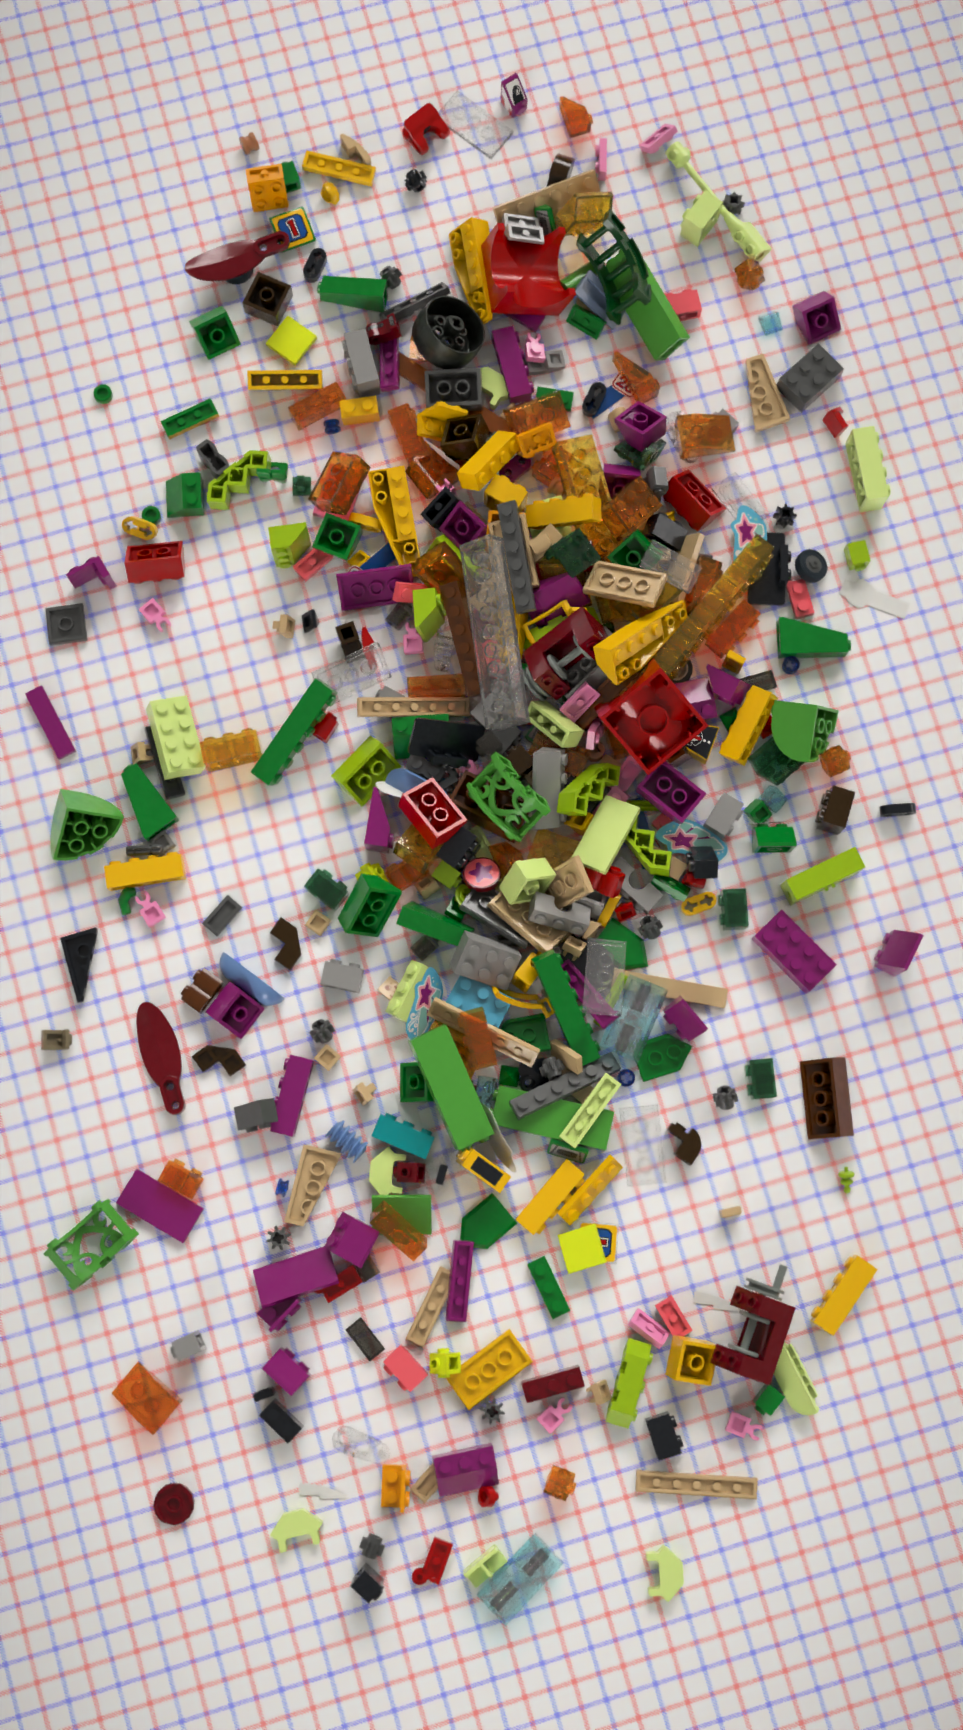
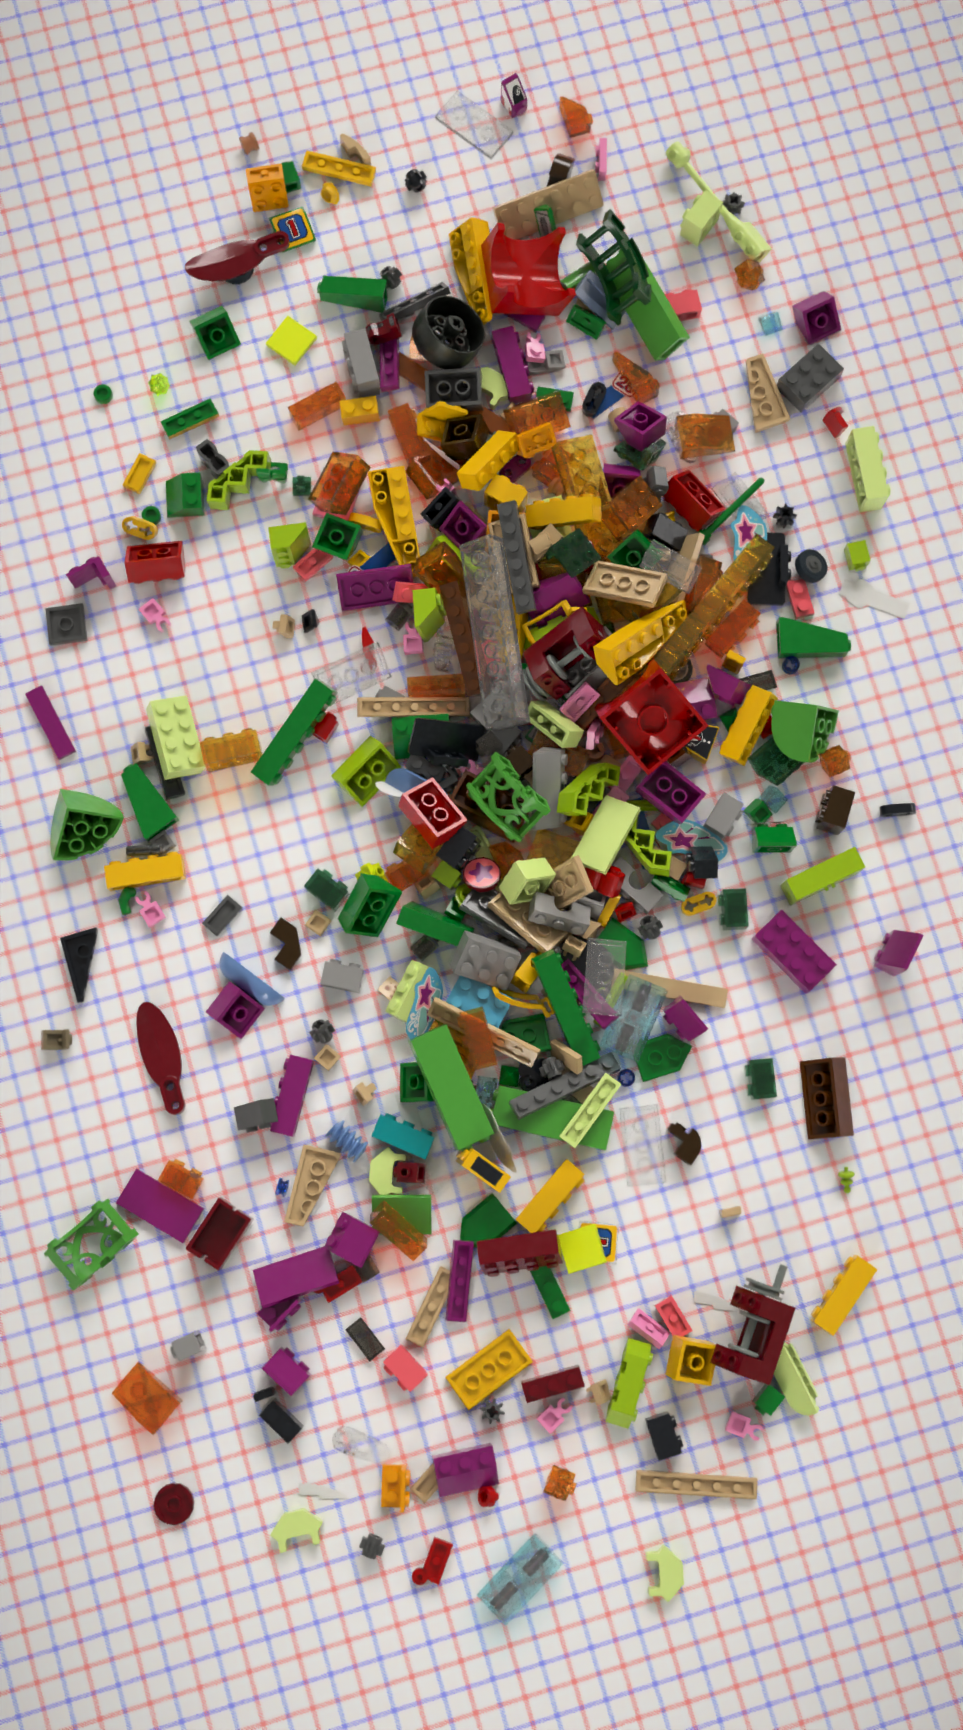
(139, 473): none -> yellow tile
(159, 384): none -> clear neon green piece
(202, 990): reddish brown brick -> none
(219, 1233): none -> dark red piece
(227, 1057): dark brown tile -> none
(267, 299): dark brown brick -> none
(274, 1234): dark grey gear -> none
(285, 380): yellow brick -> none
(311, 263): black beam -> none
(332, 426): clear blue bush -> none
(348, 638): dark brown brick -> none
(368, 1583): black brick -> none
(378, 832): magenta slope -> none
(421, 122): red piece -> none
(441, 1174): black tile -> none
(444, 1362): neon yellow brick -> none
(485, 1566): yellowish green panel -> none
(519, 1253): none -> dark red brick
(523, 228): light grey slope -> none
(564, 1150): slope -> none
(584, 212): clear yellow slope -> none
(590, 1190): yellow plate -> none
(658, 138): bright pink plate -> none
(725, 1097): dark grey gear -> none
(730, 510): none -> green piece

